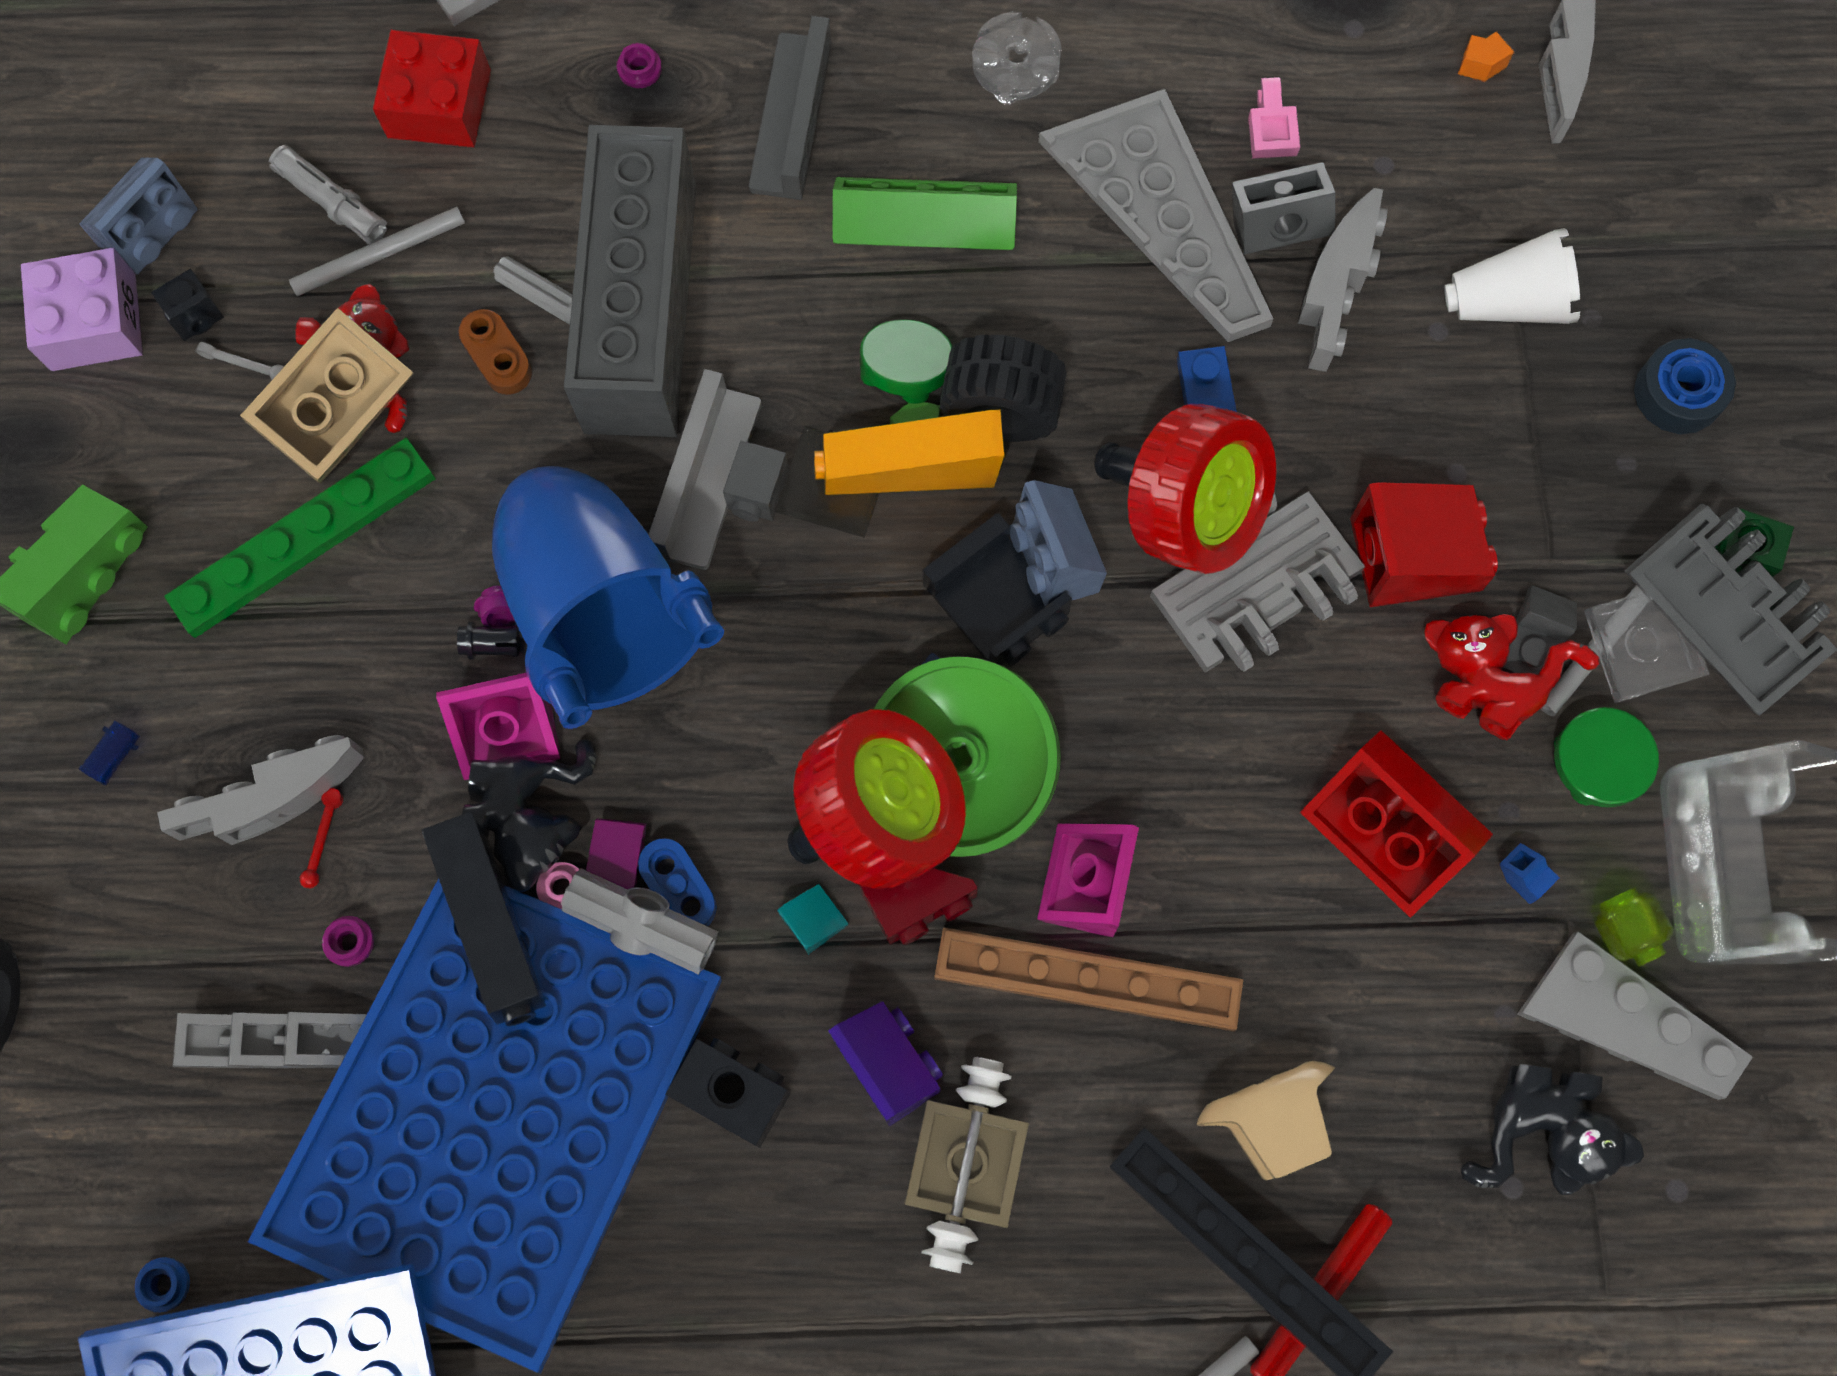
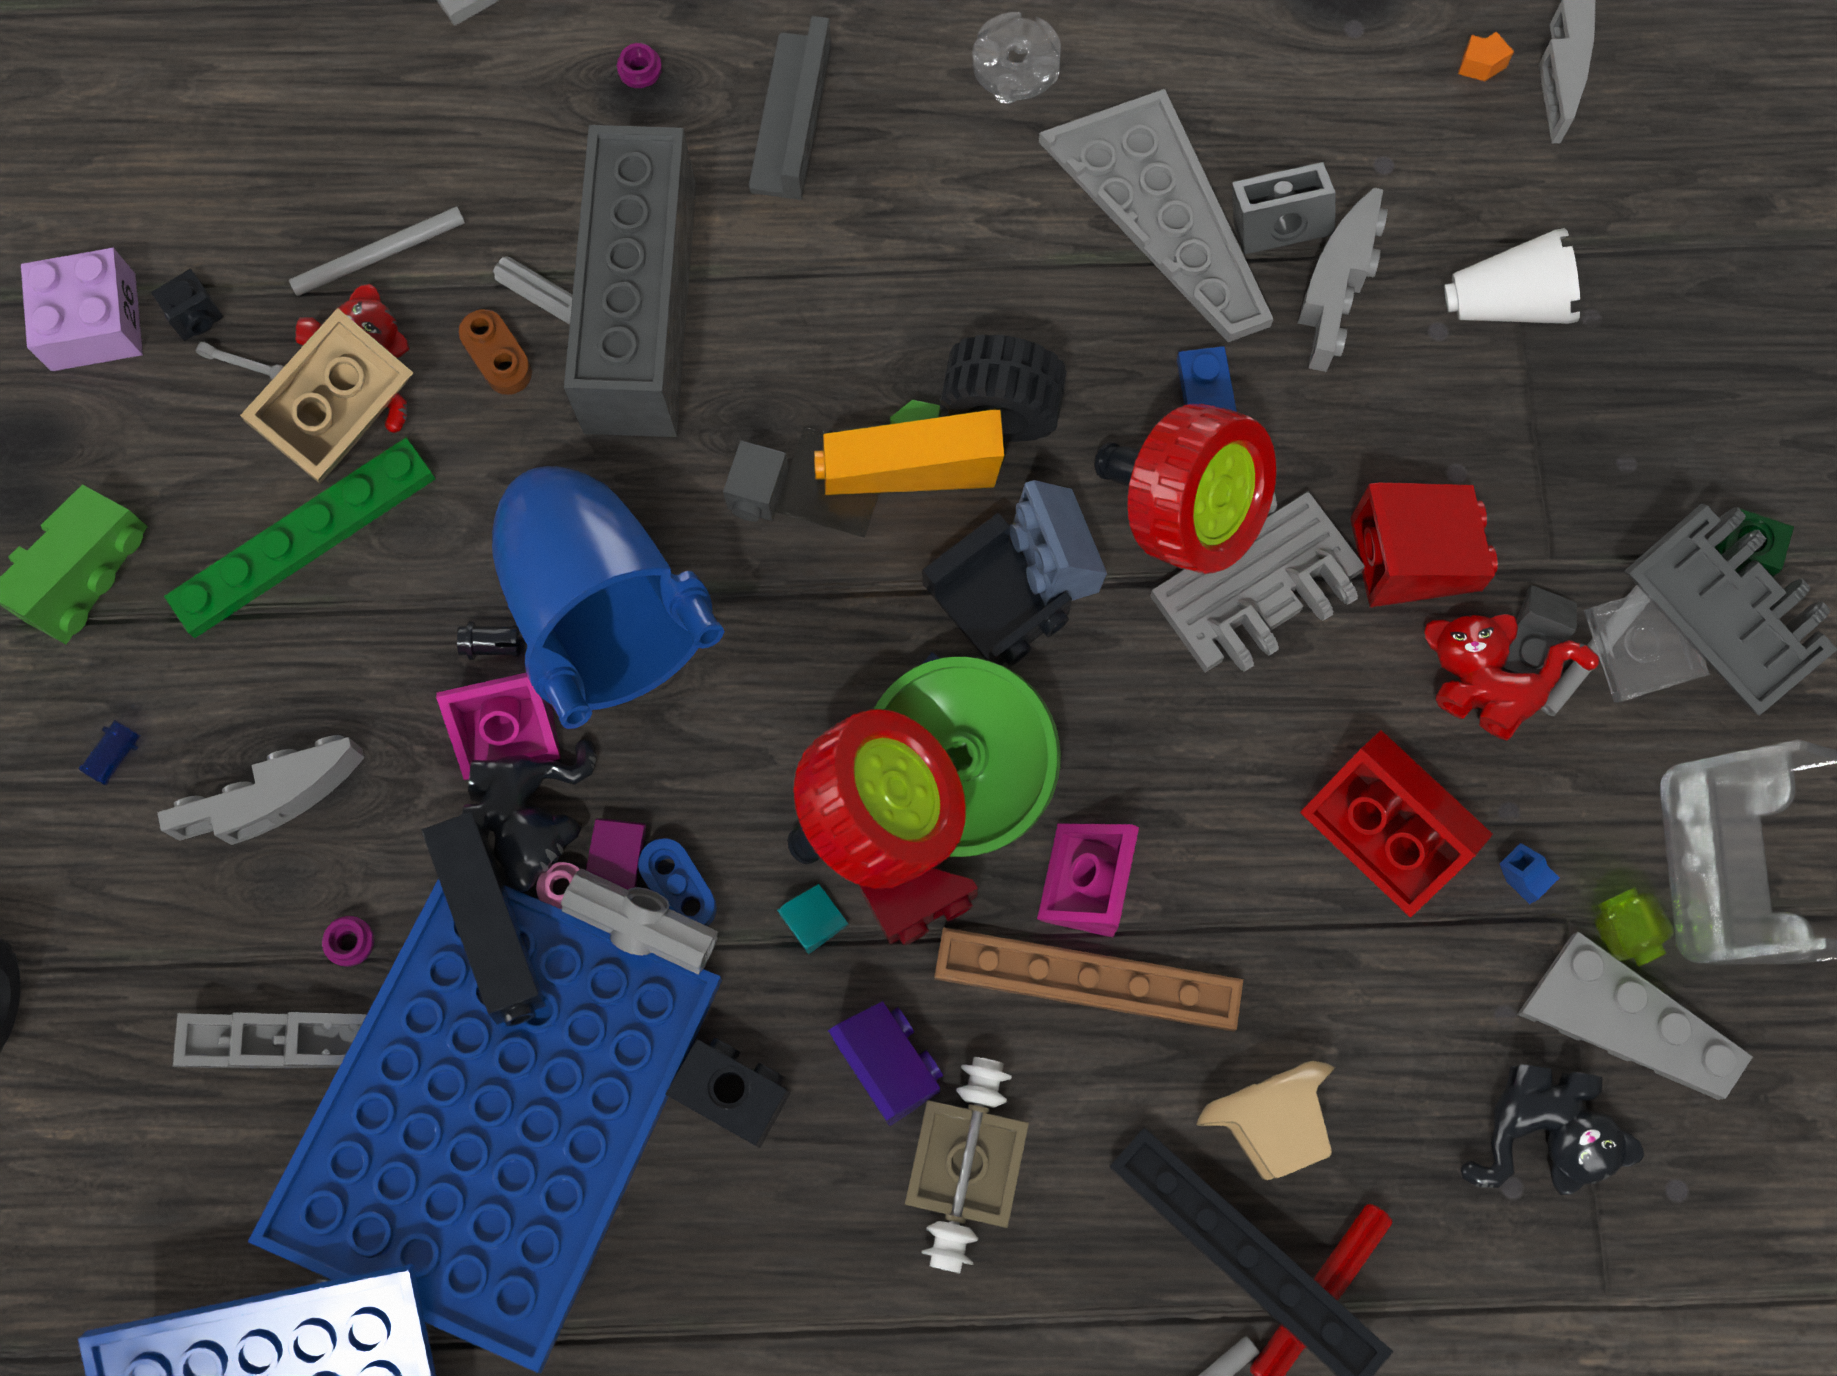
(140, 213): sand blue slope -> none
(147, 1280): blue plate -> none
(331, 799): red hinge -> none
(341, 204): light grey pin -> none
(432, 88): red brick -> none
(493, 608): magenta plate -> none
(693, 496): light grey panel -> none
(905, 358): tile -> none
(924, 213): bright green panel -> none
(1271, 126): bright pink plate -> none
(1606, 757): green tile -> none
(1699, 367): wheel -> none

